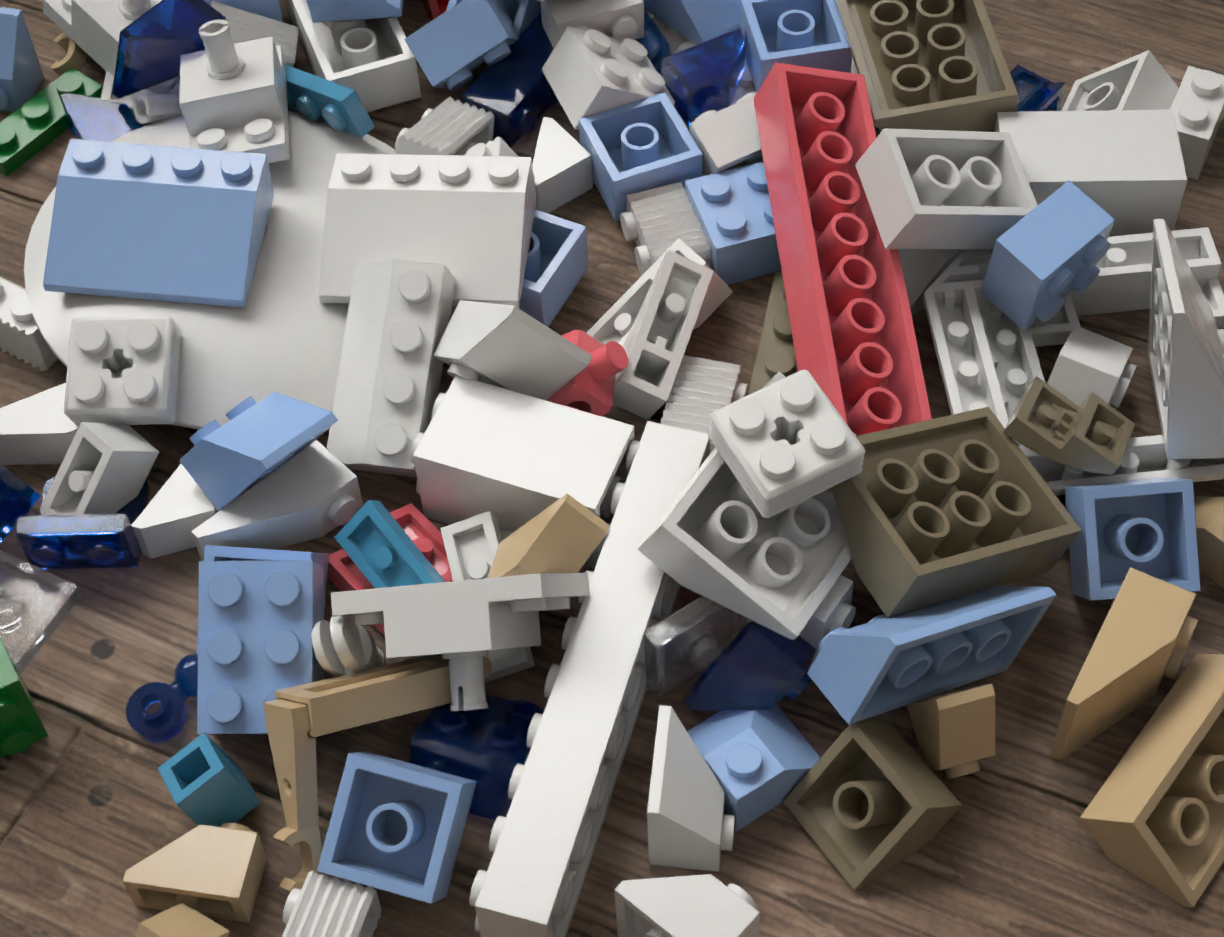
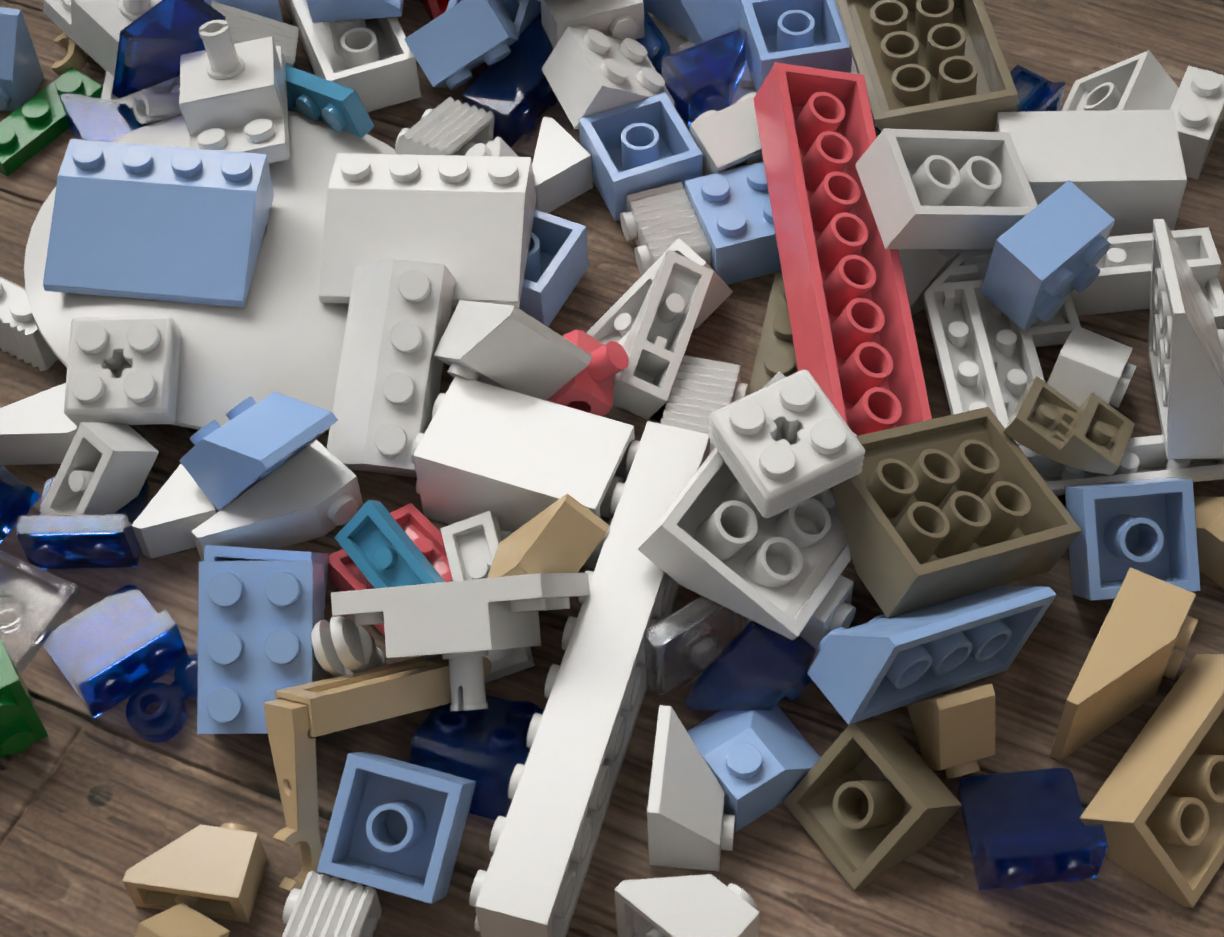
(114, 648): none -> clear blue bracket
(208, 784): dark azure brick -> none
(1029, 829): none -> clear blue bracket

